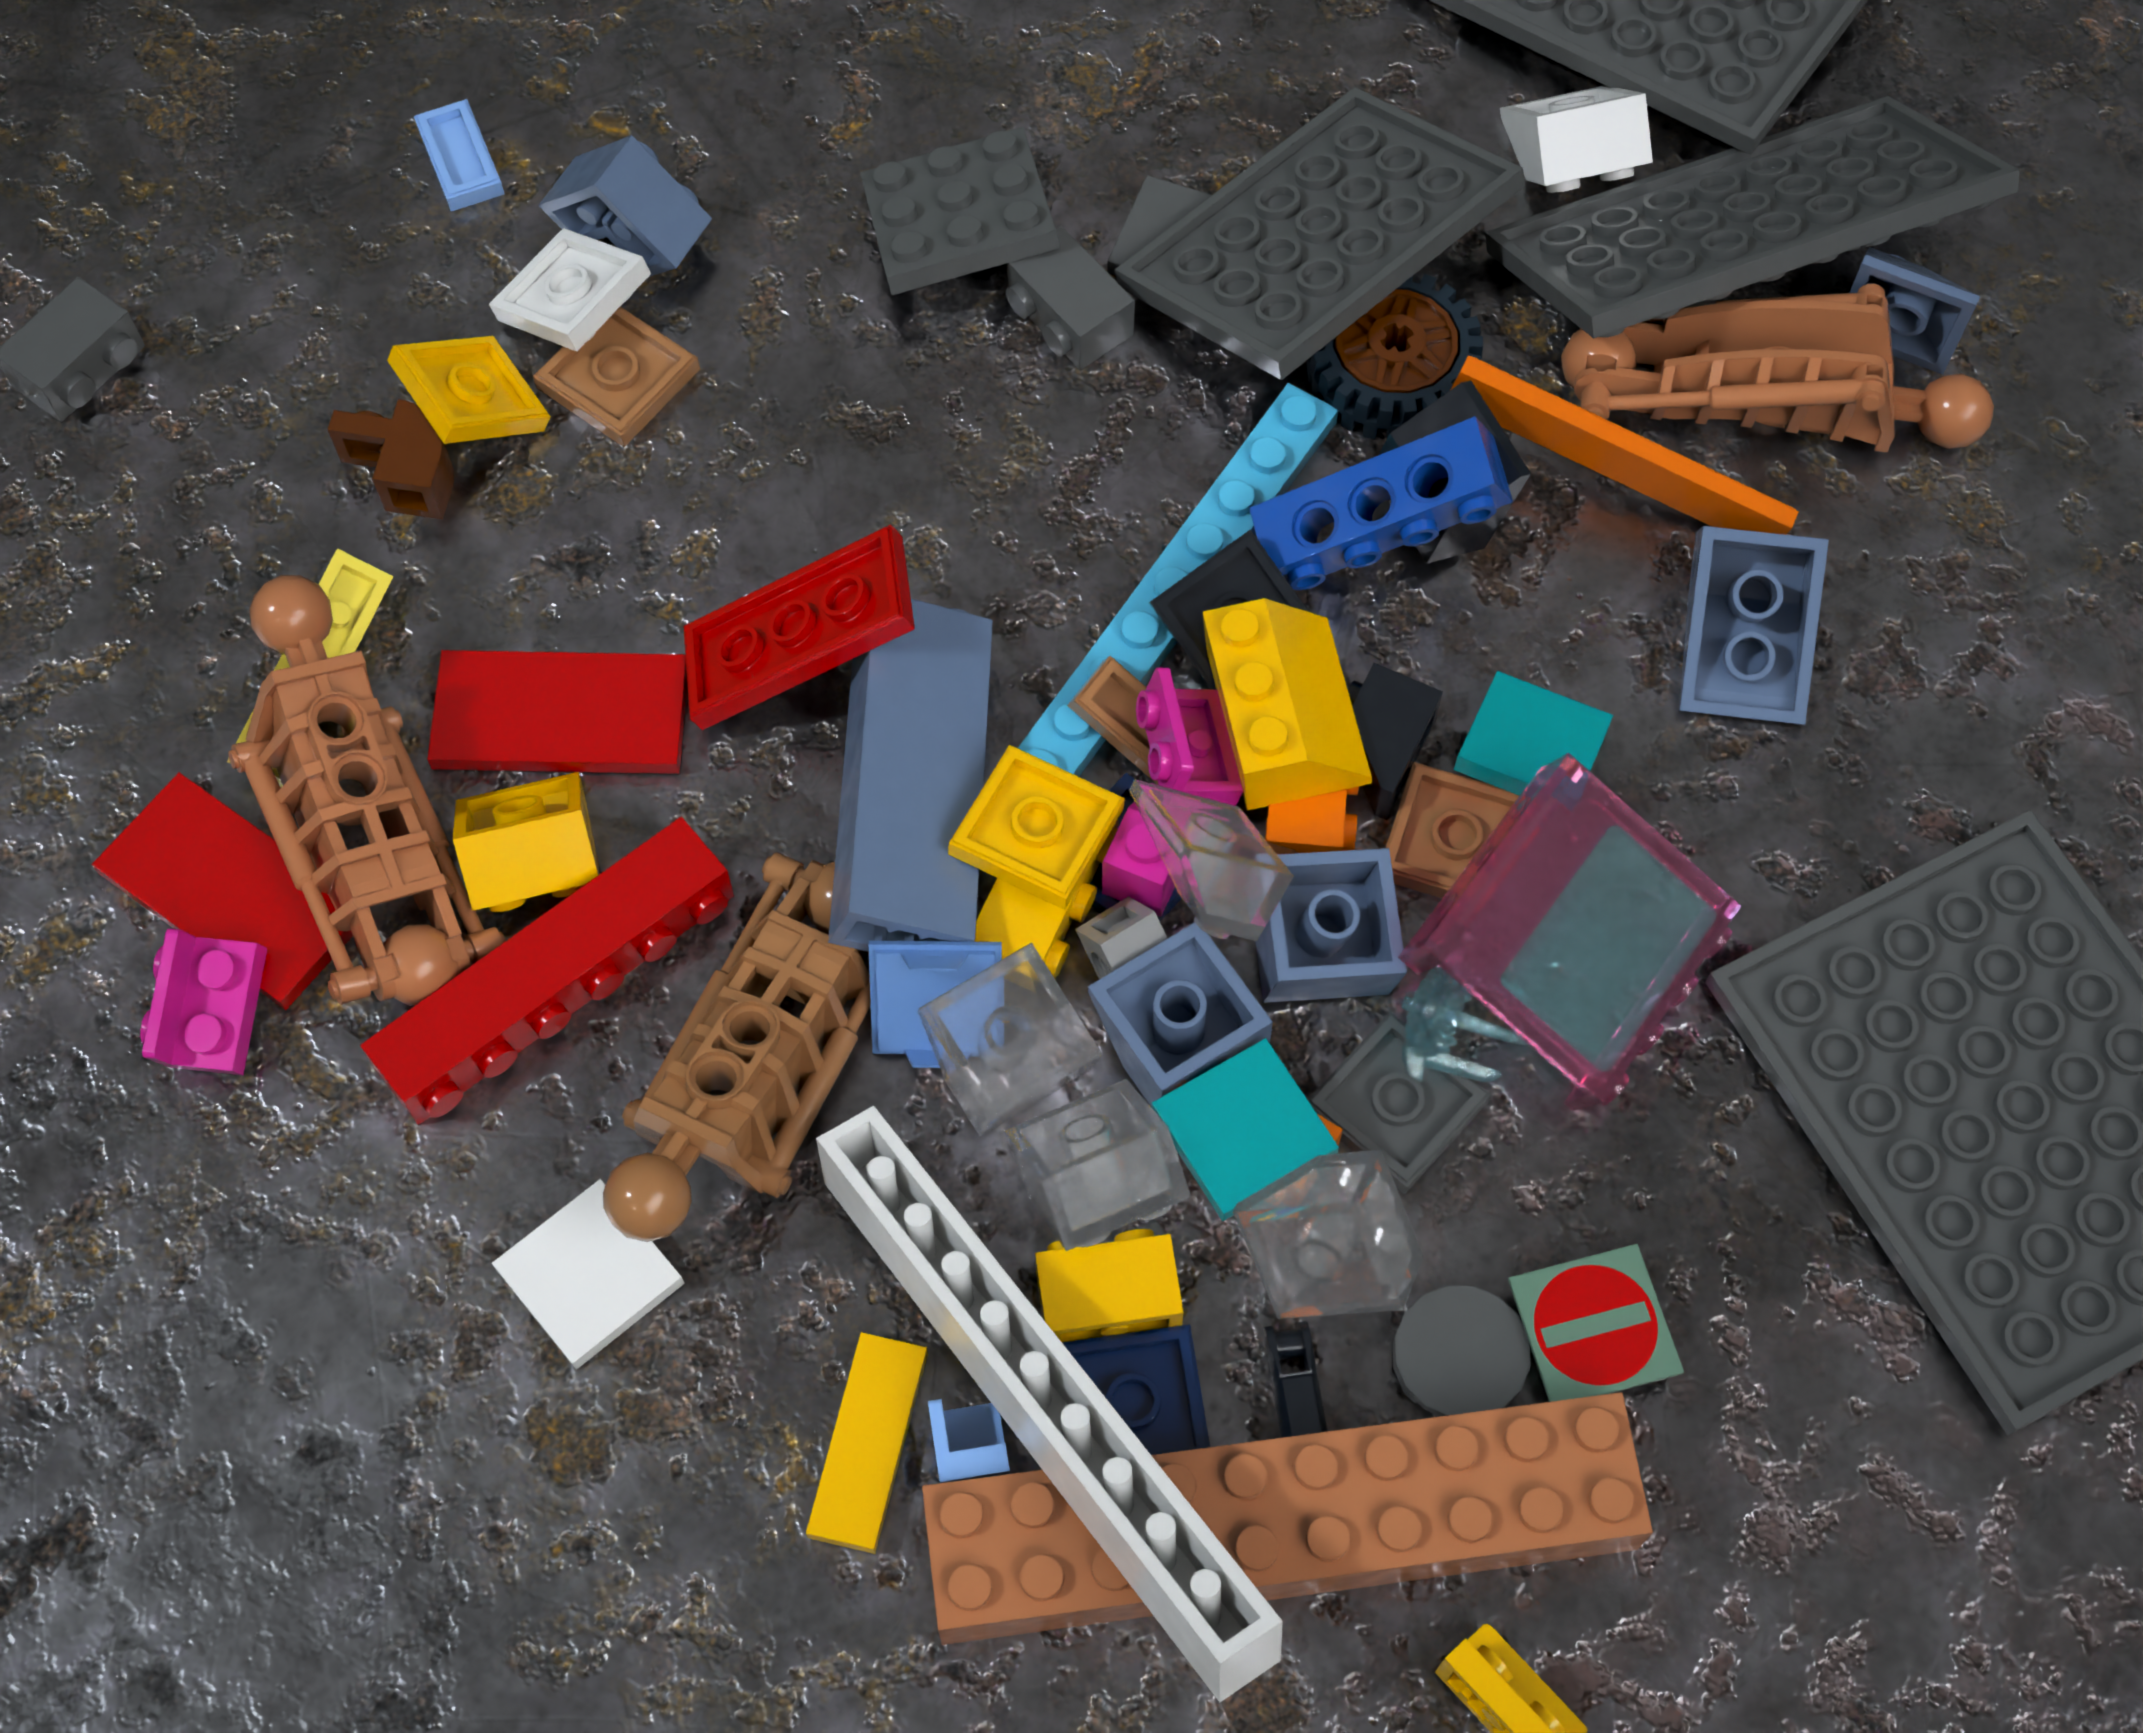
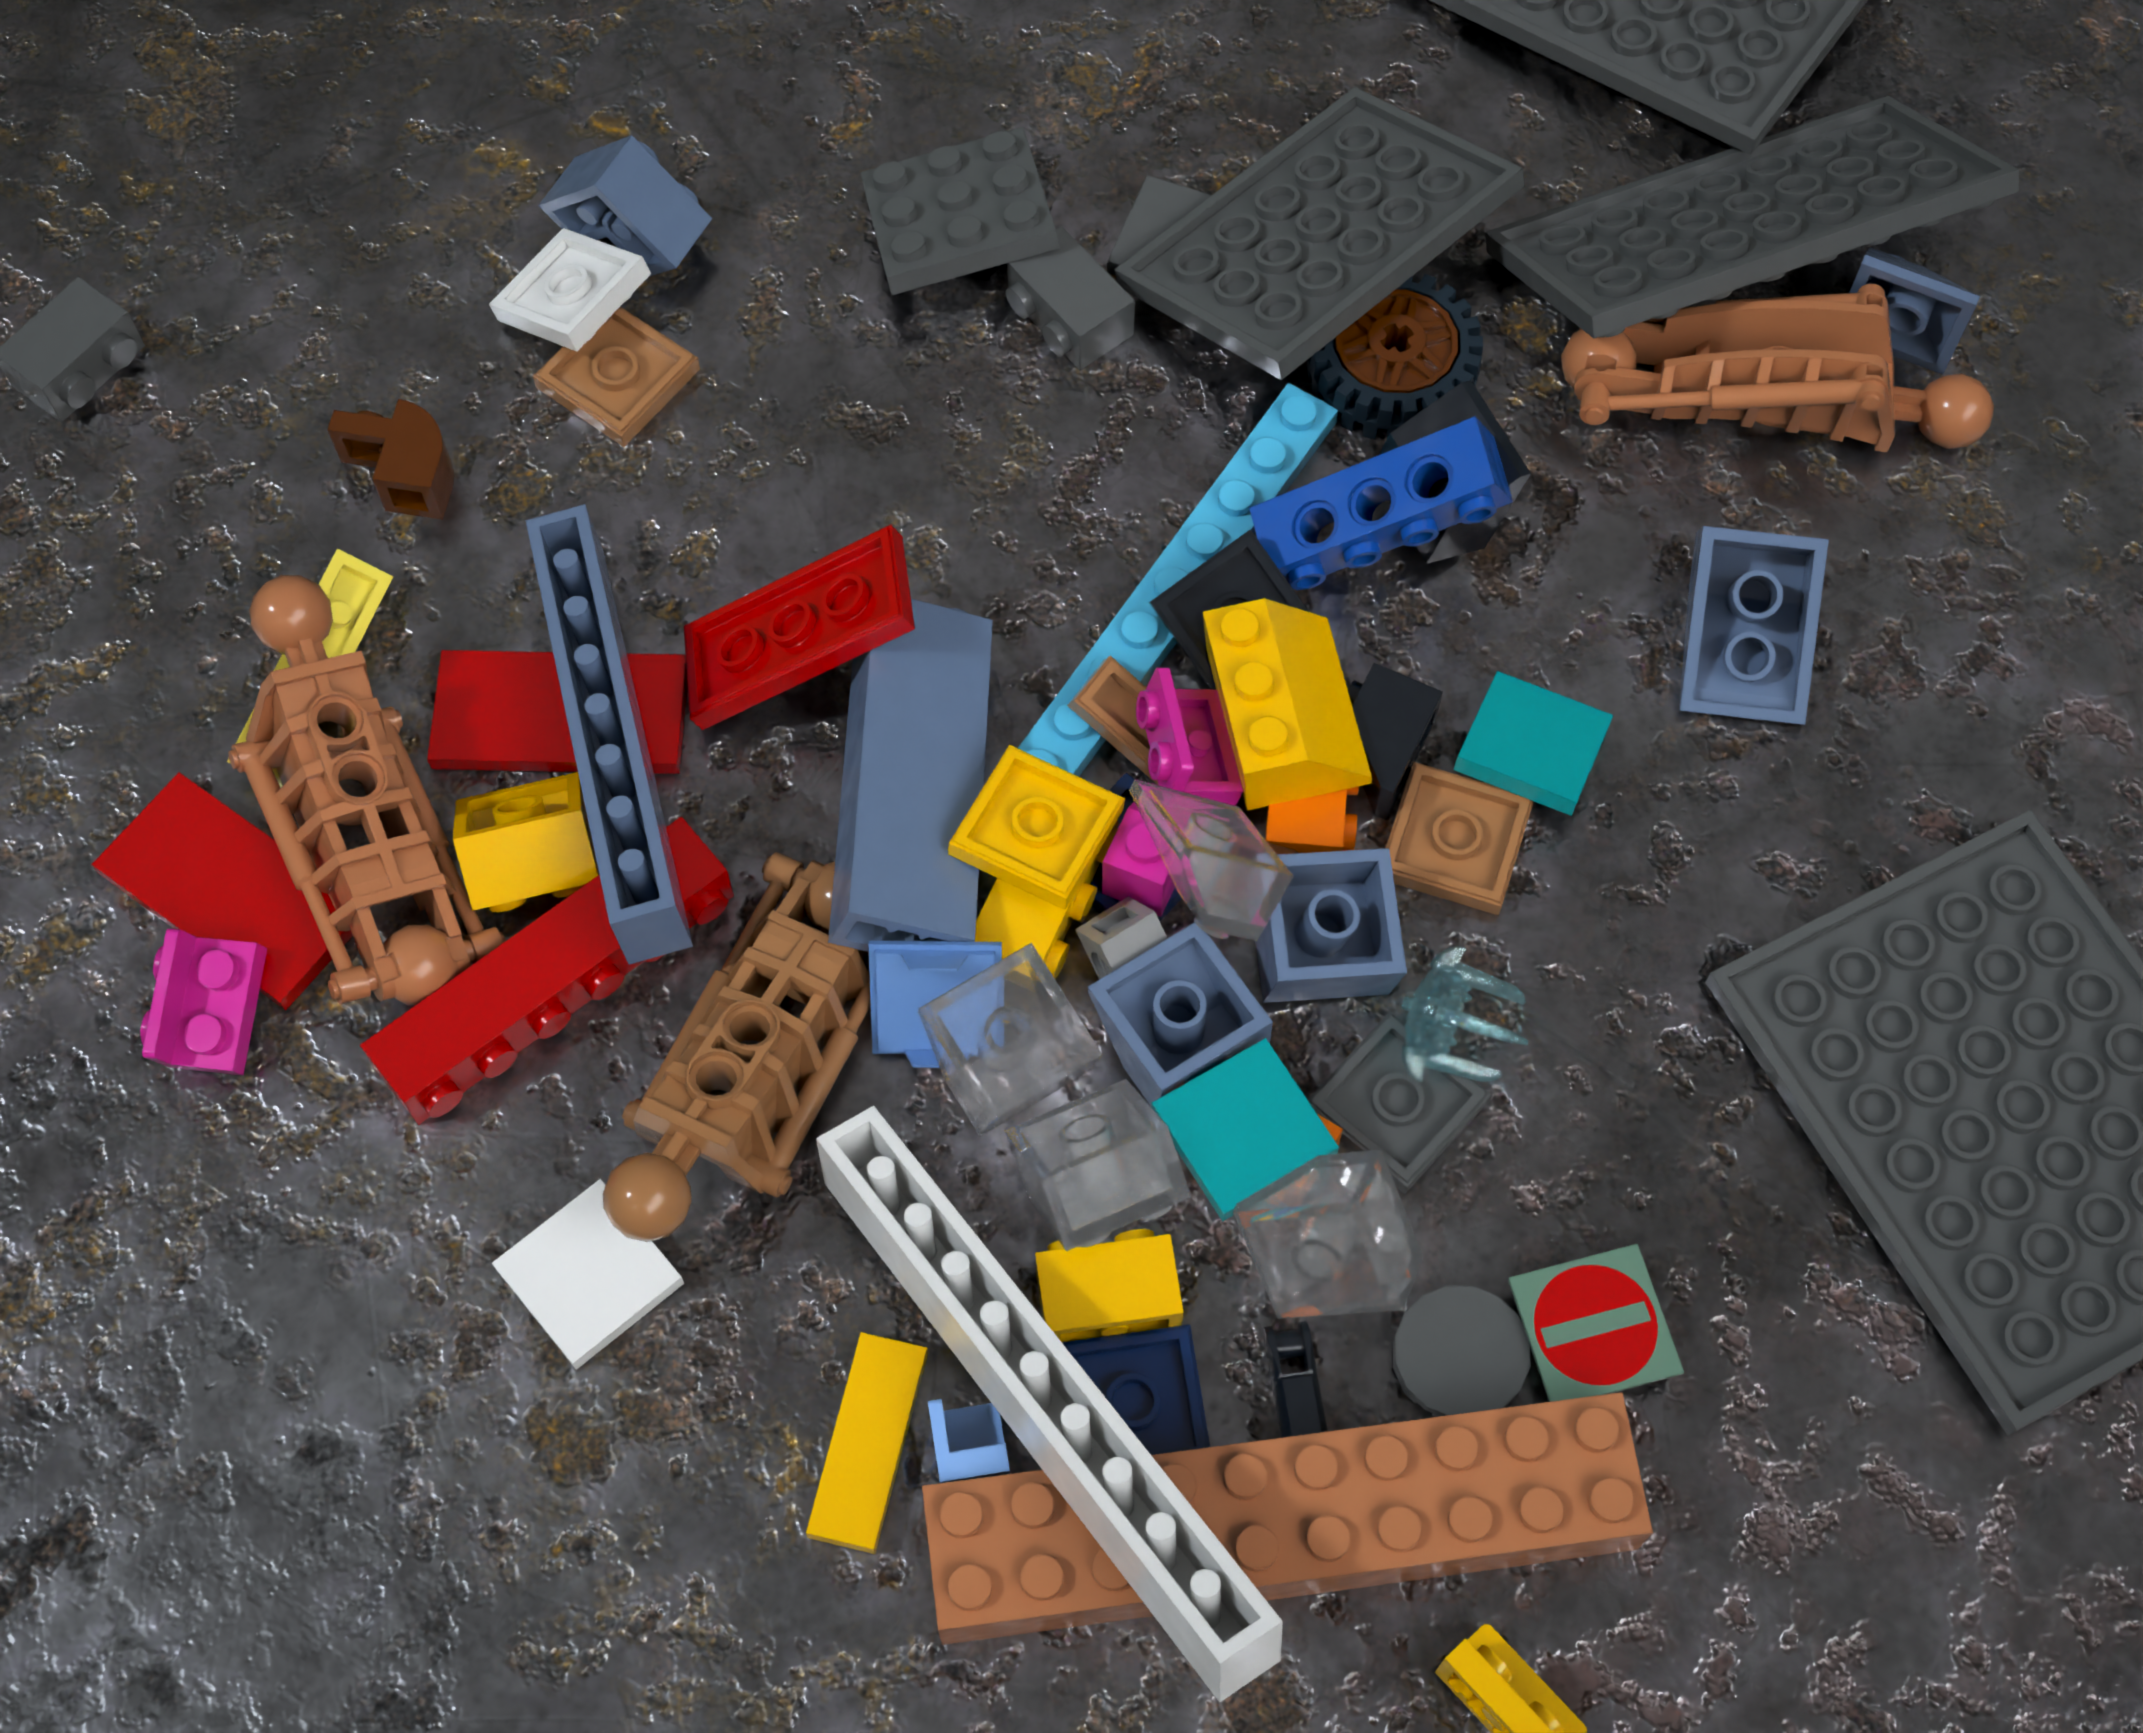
(459, 155): light blue tile -> none
(468, 389): yellow tile -> none
(608, 737): none -> sand blue brick
(1577, 928): panel -> none
(1580, 136): white slope -> none
(1624, 454): orange tile -> none

